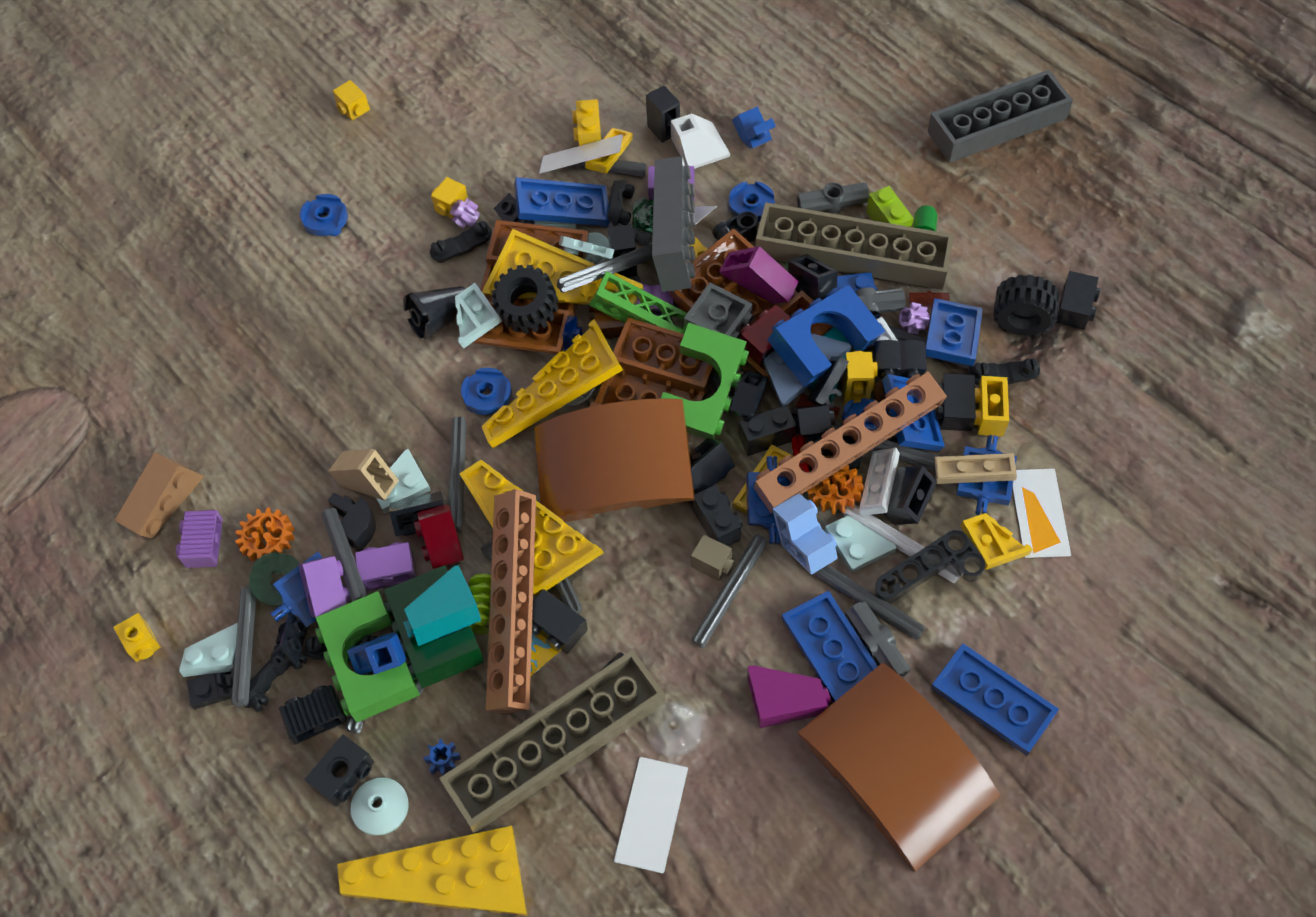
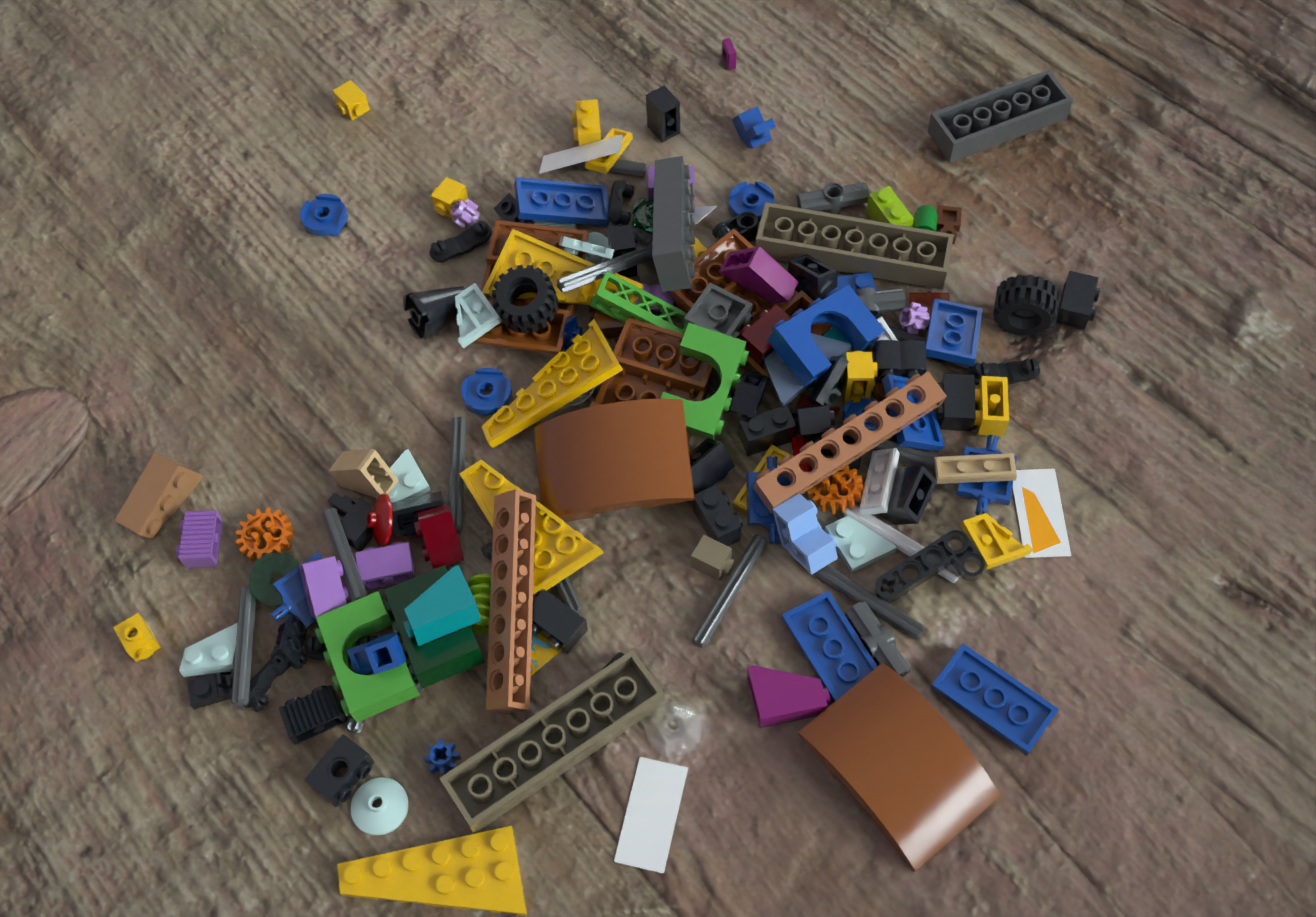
(381, 519): none -> red dish
(697, 141): white slope -> none
(729, 54): none -> magenta tile
(949, 220): none -> reddish brown plate

